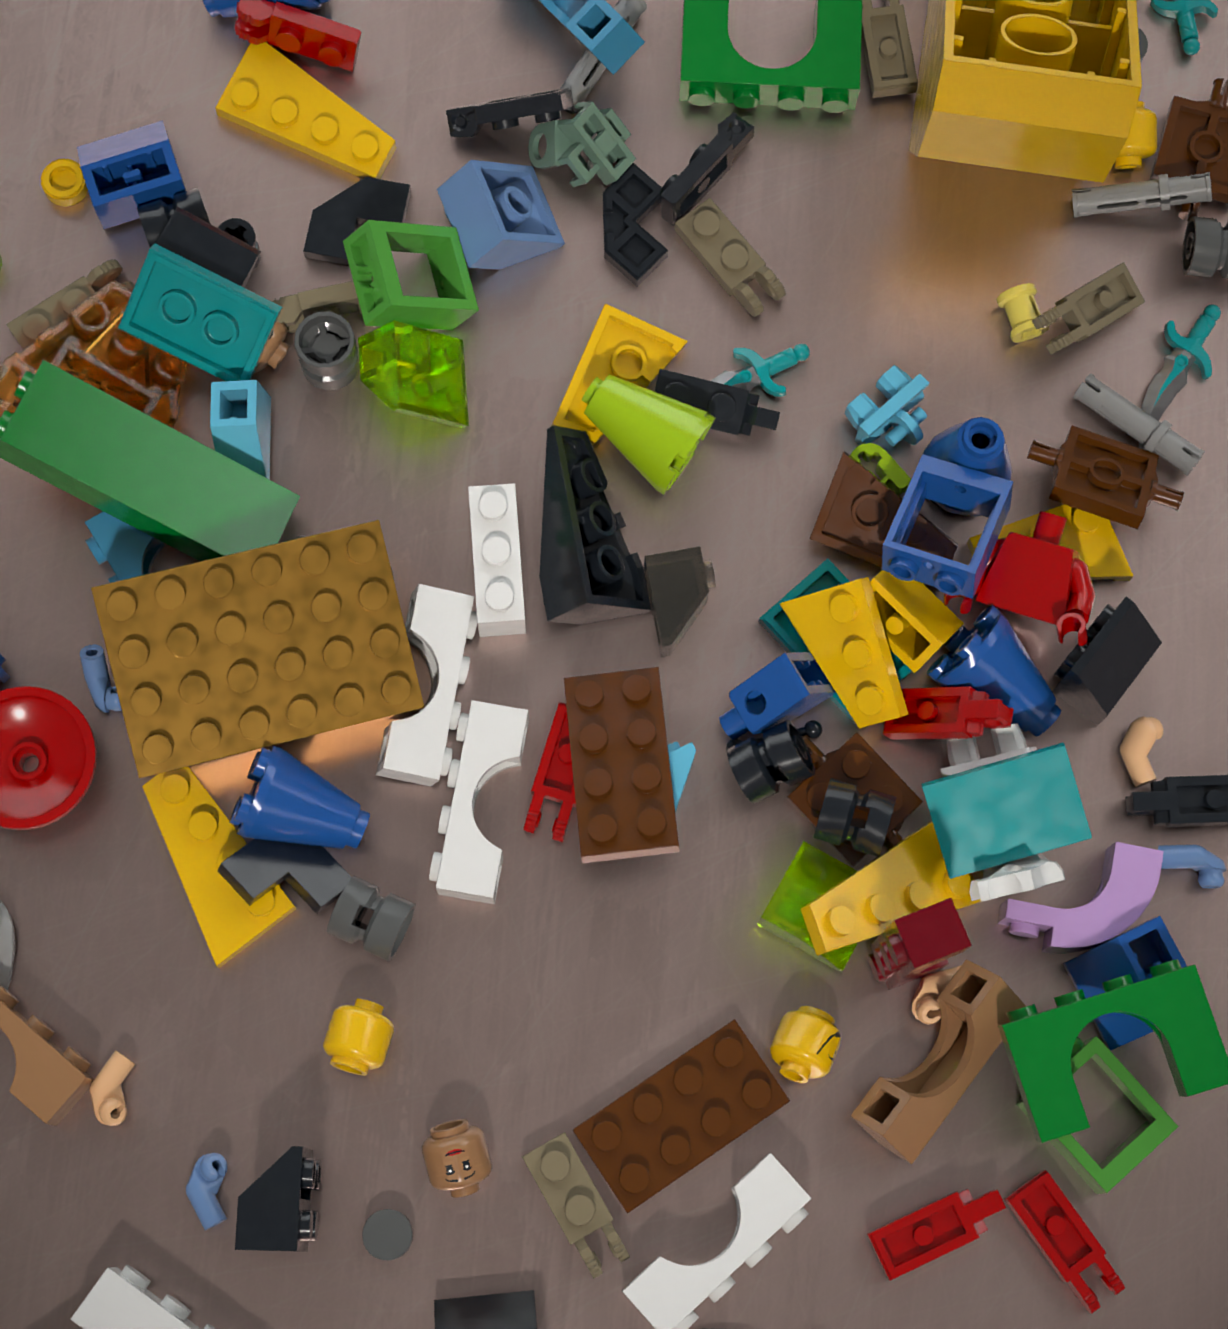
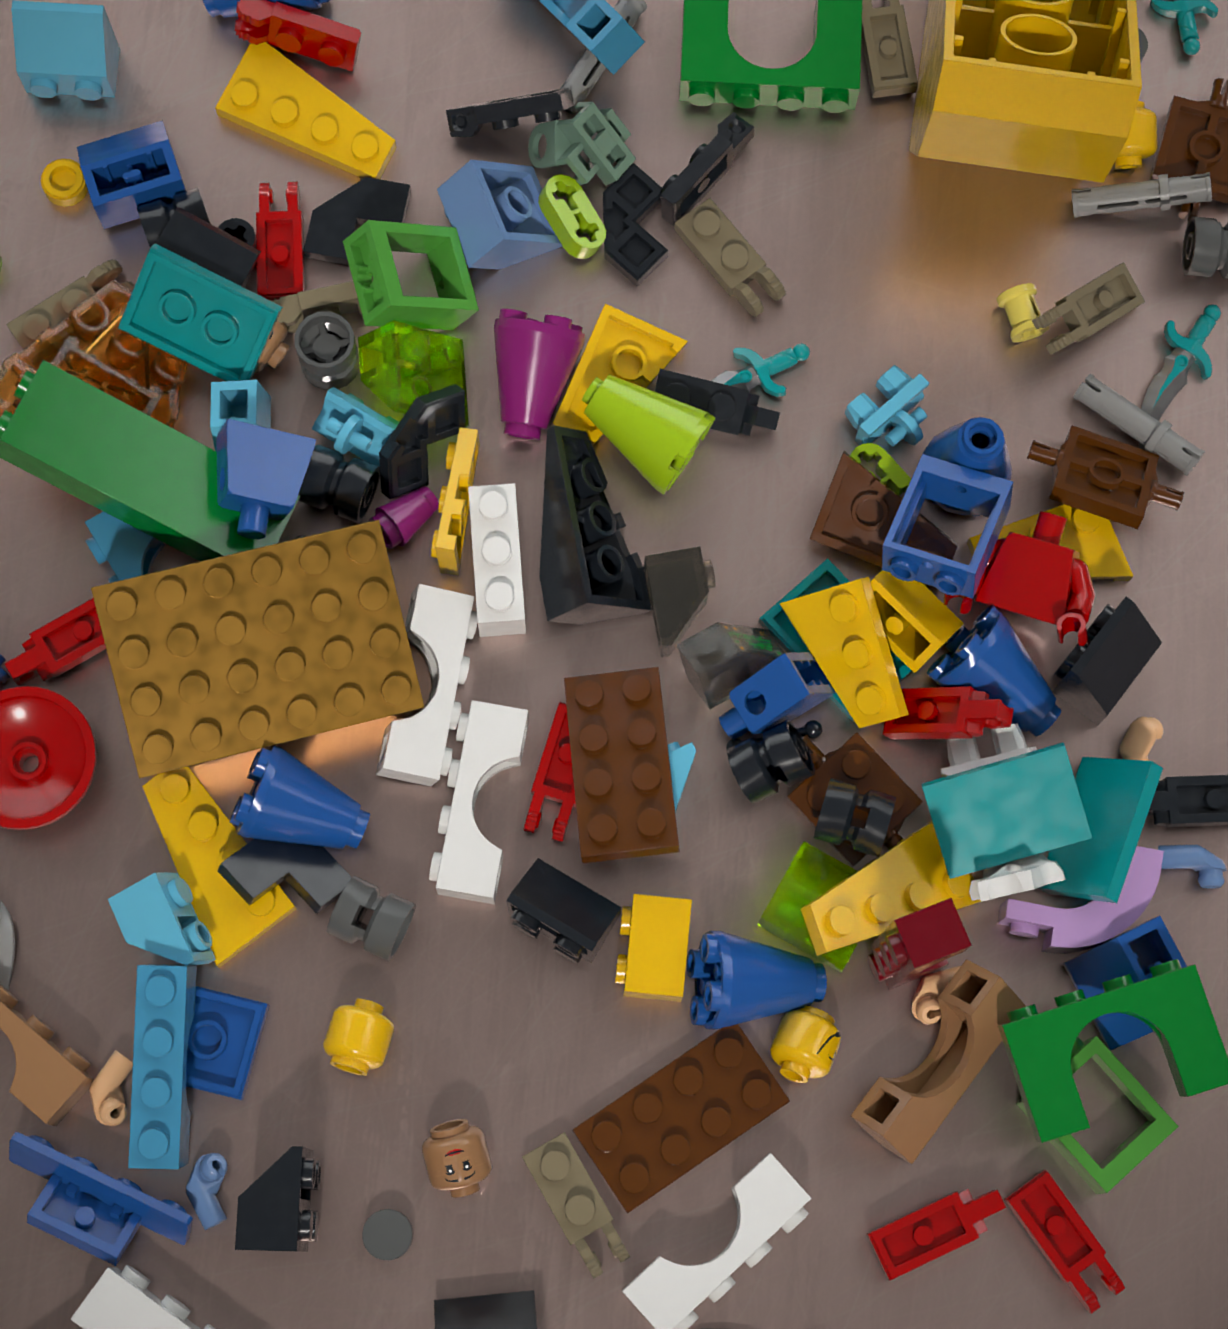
(59, 645): none -> red hinge
(65, 49): none -> medium azure slope
(91, 1206): none -> blue bracket
(98, 680): medium blue arm -> none
(160, 1048): none -> dark azure arch
(161, 919): none -> medium azure slope
(223, 1042): none -> blue tile
(259, 473): none -> torso
(281, 244): none -> red hinge
(339, 483): none -> black wheel
(353, 426): none -> medium azure hips
(405, 453): none -> black tile
(405, 516): none -> magenta cone
(454, 501): none -> yellow wing
(533, 368): none -> magenta cone
(563, 911): none -> black slope
(572, 216): none -> lime beam
(655, 947): none -> yellow brick
(725, 658): none -> clear smoke slope
(749, 980): none -> blue cone
(1116, 804): none -> teal tile

